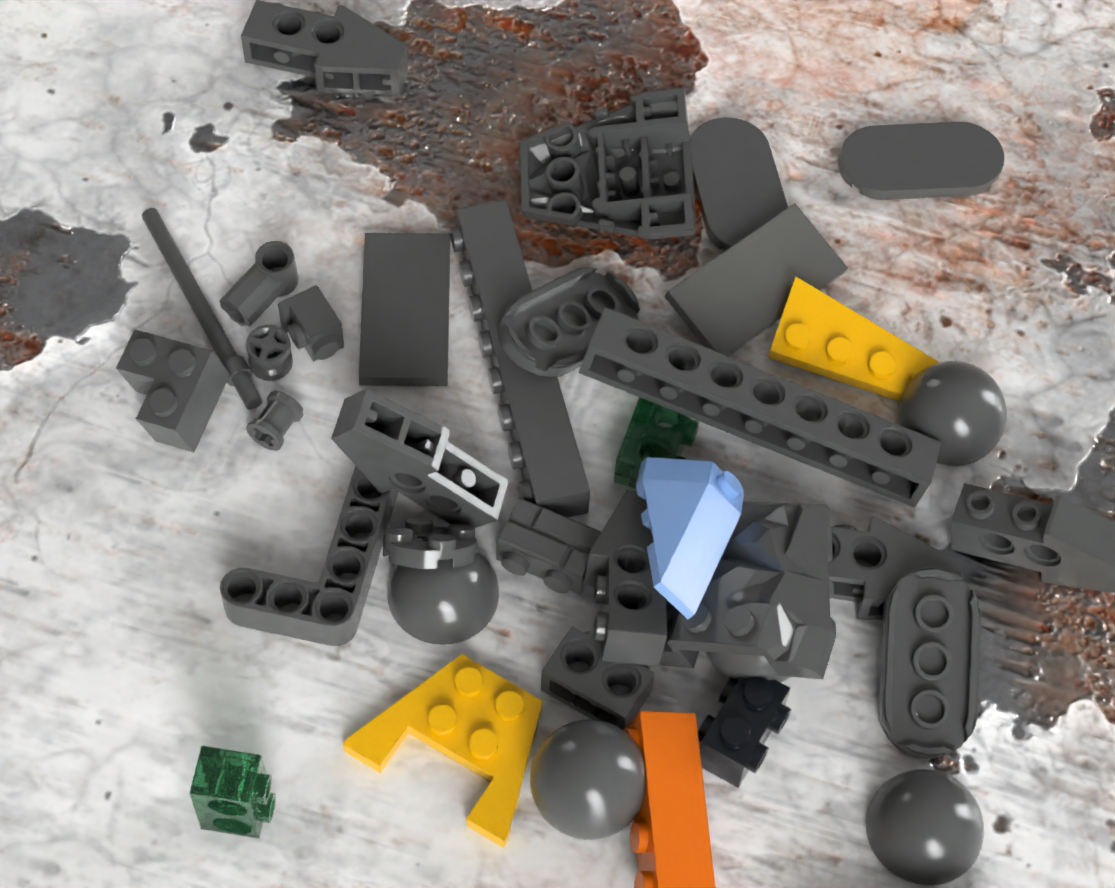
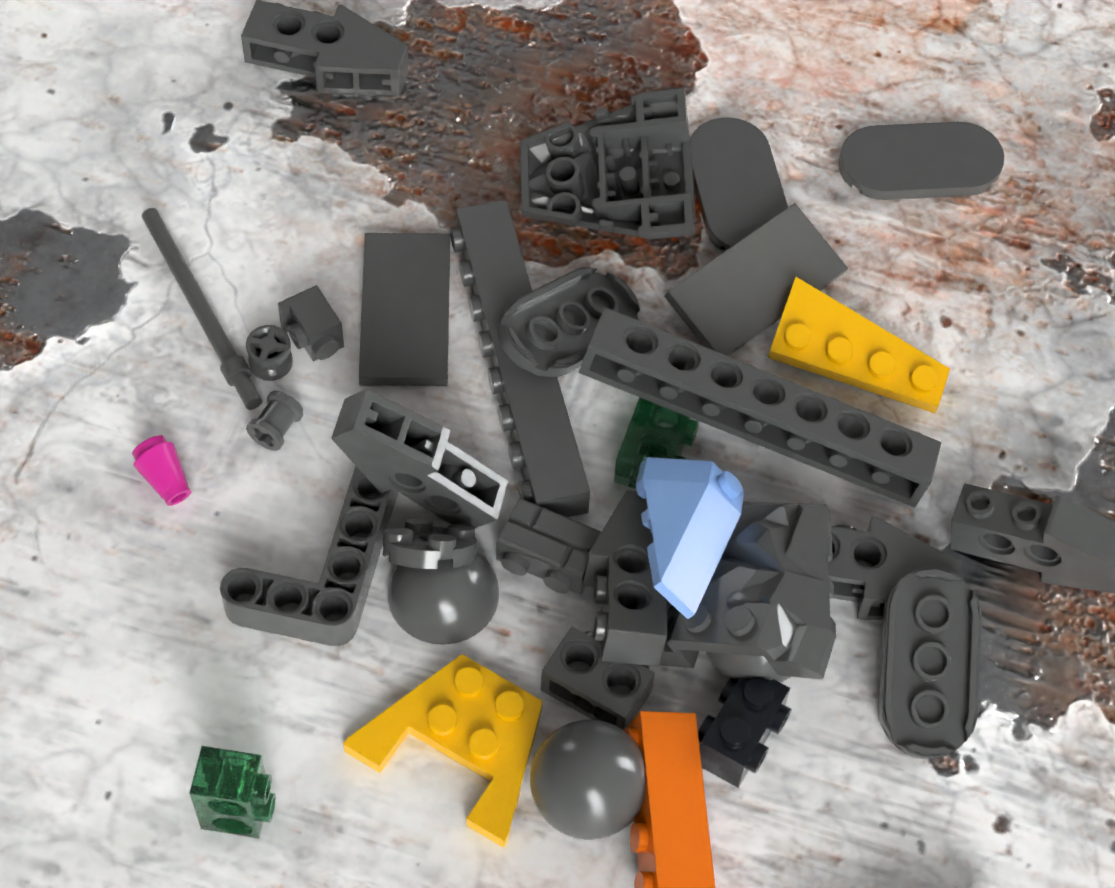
(162, 469): none -> dark pink cone
(179, 385): dark grey brick -> none
(260, 284): dark grey piece -> none
(925, 827): dark grey piece -> none
(957, 407): dark grey piece -> none

